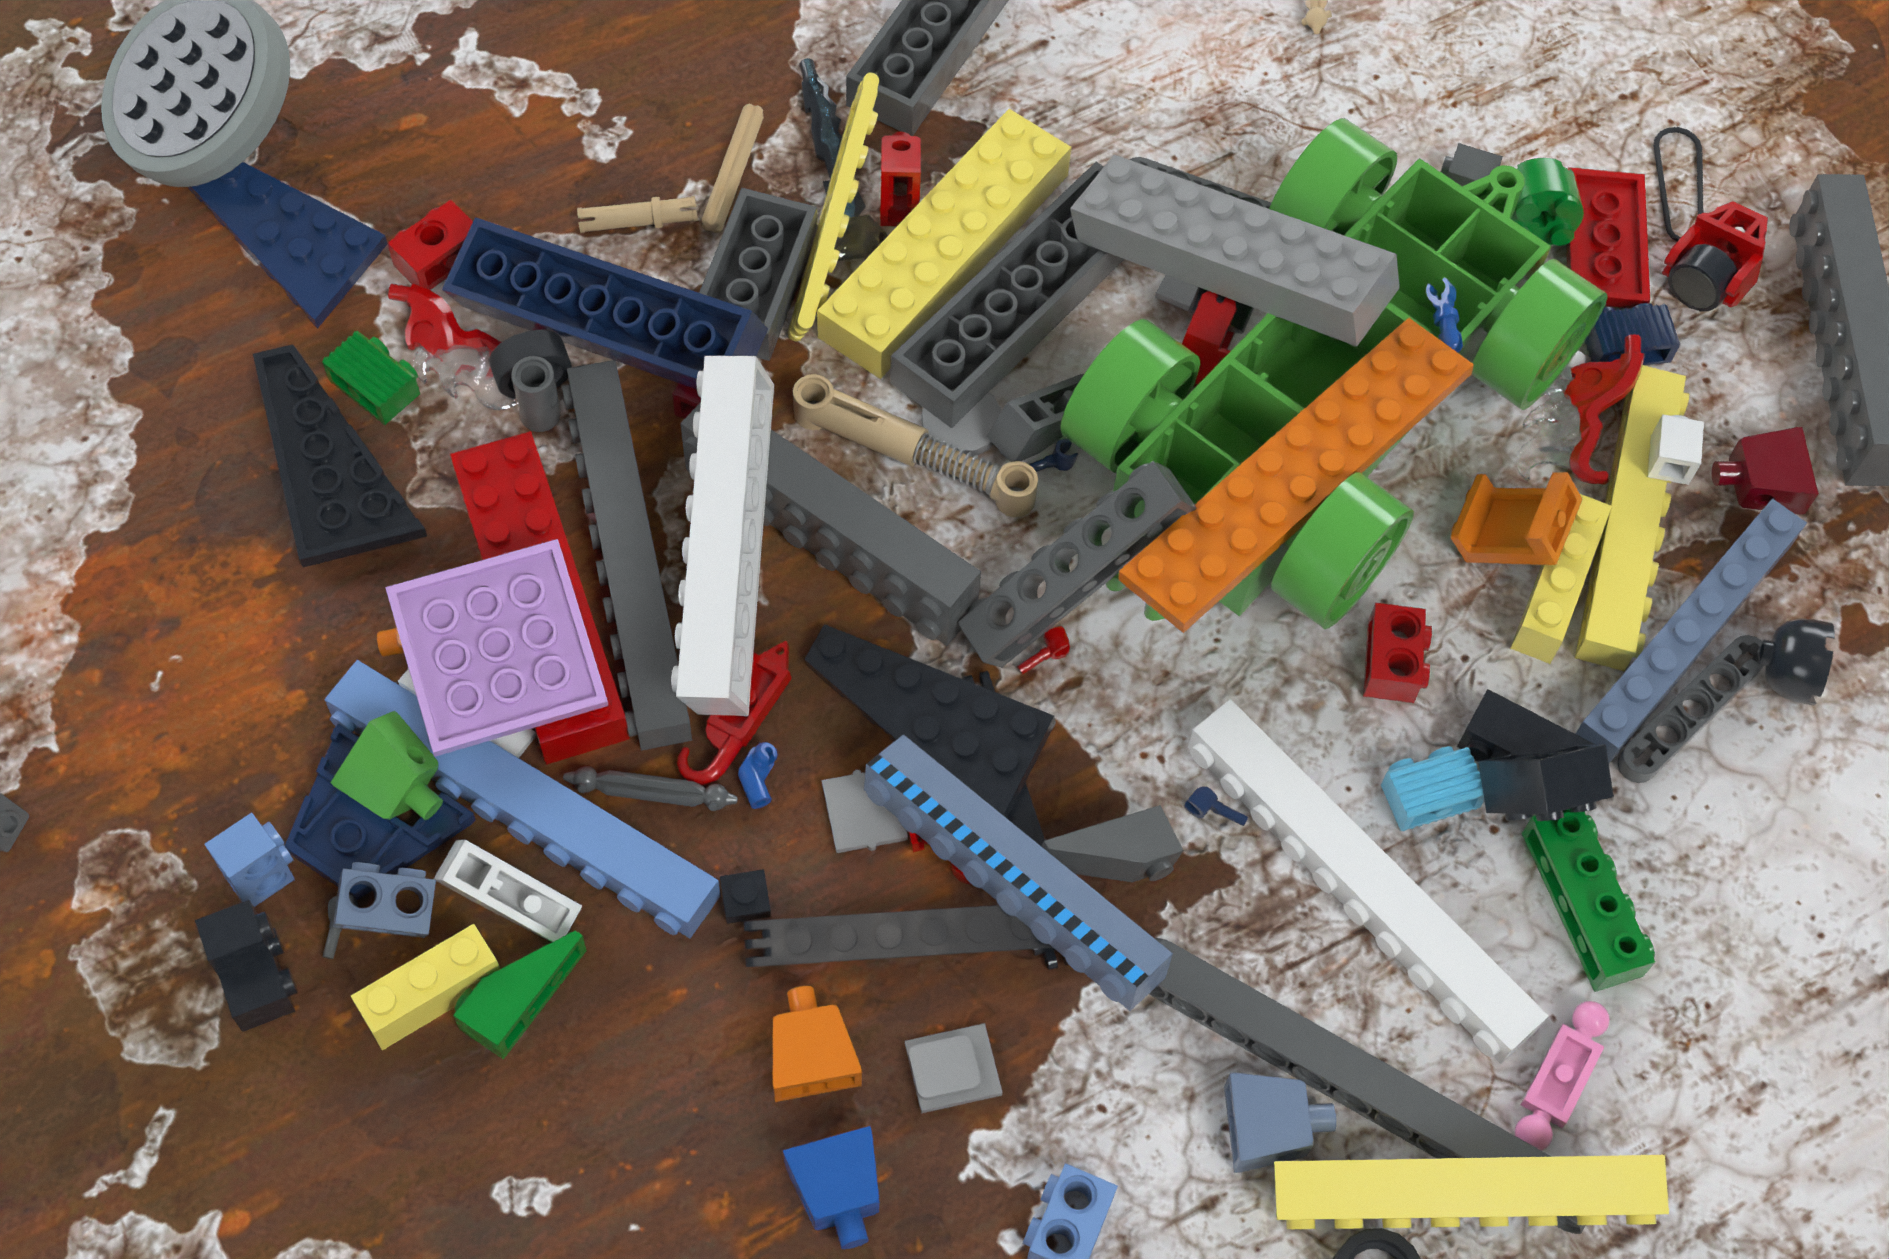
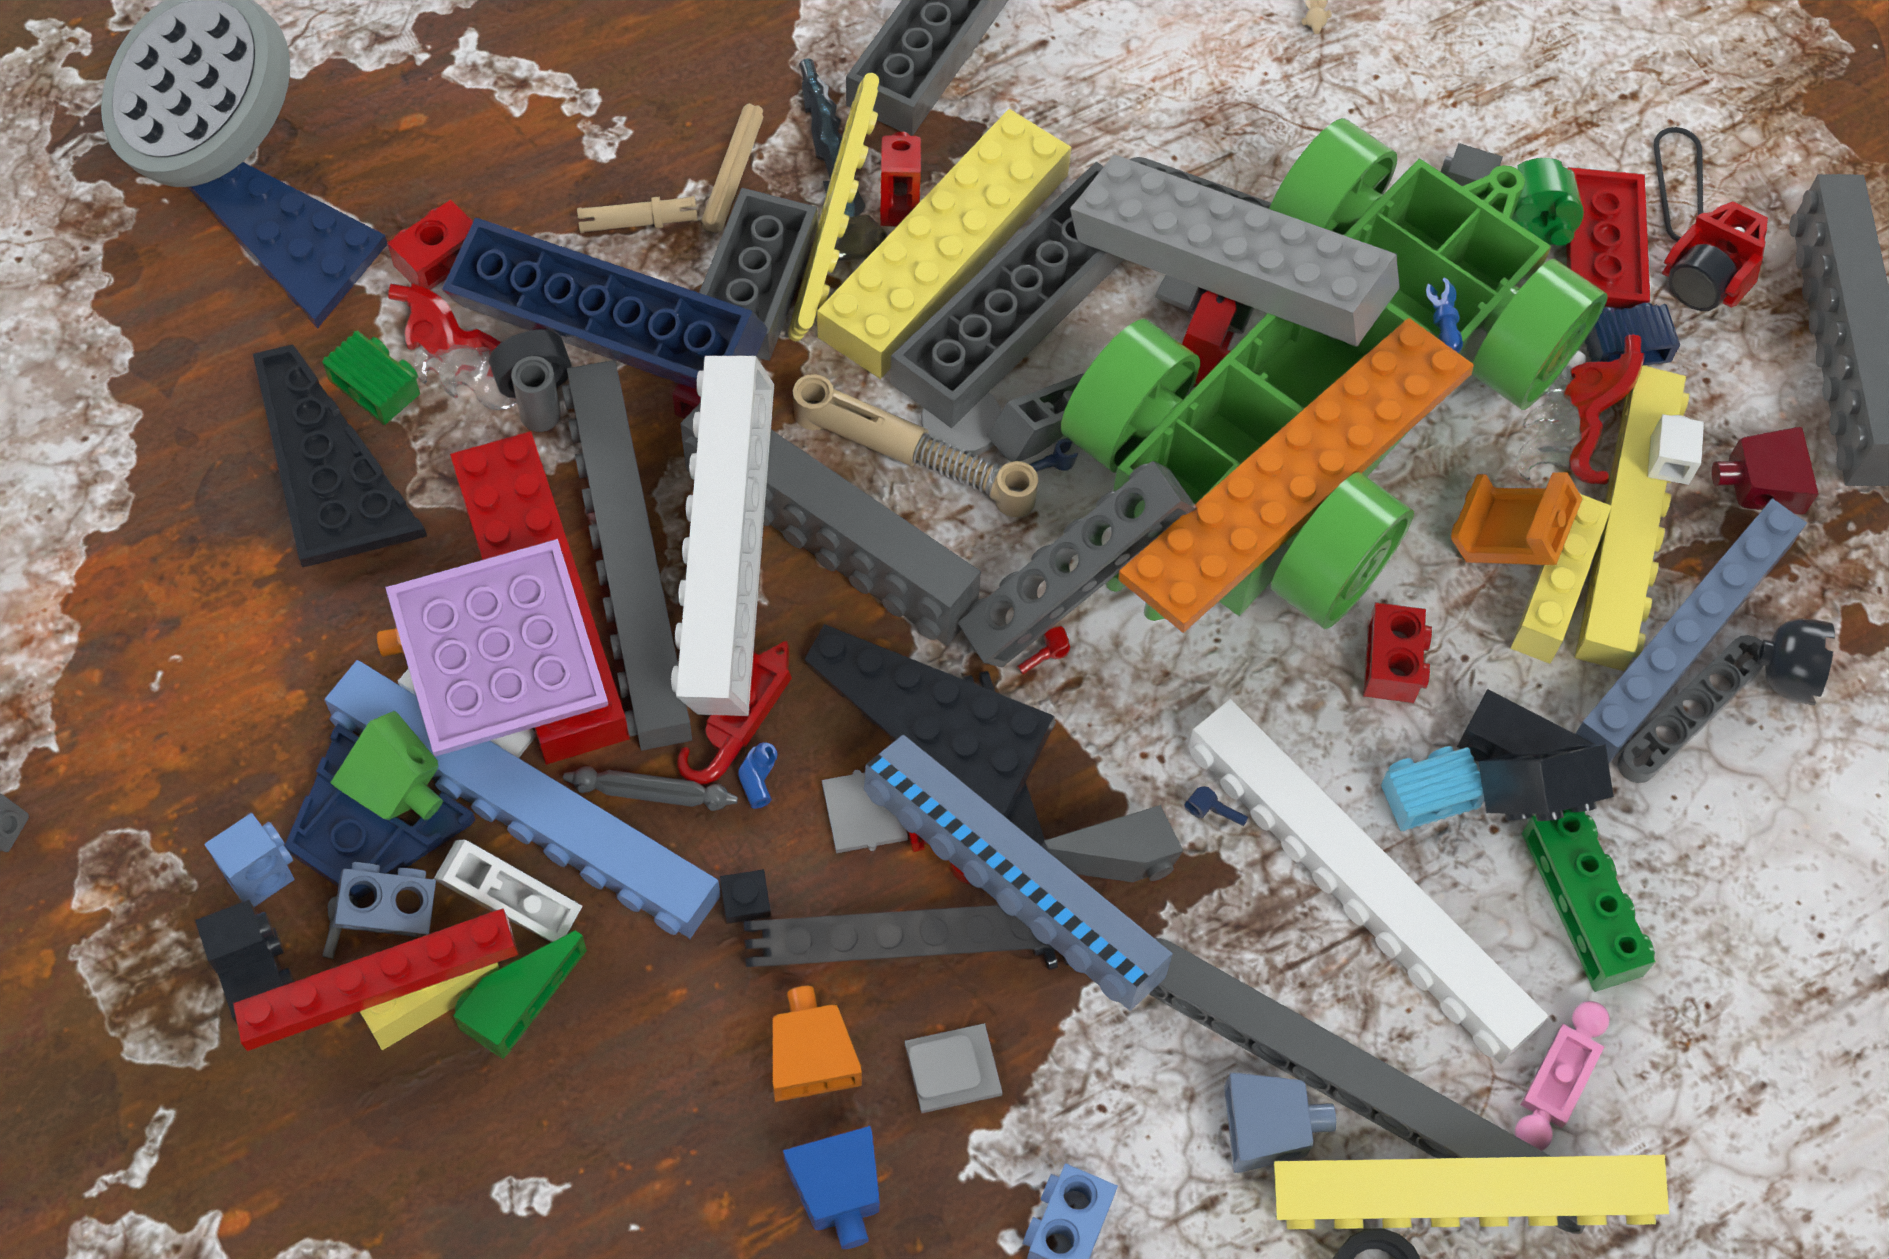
(374, 979): none -> red plate

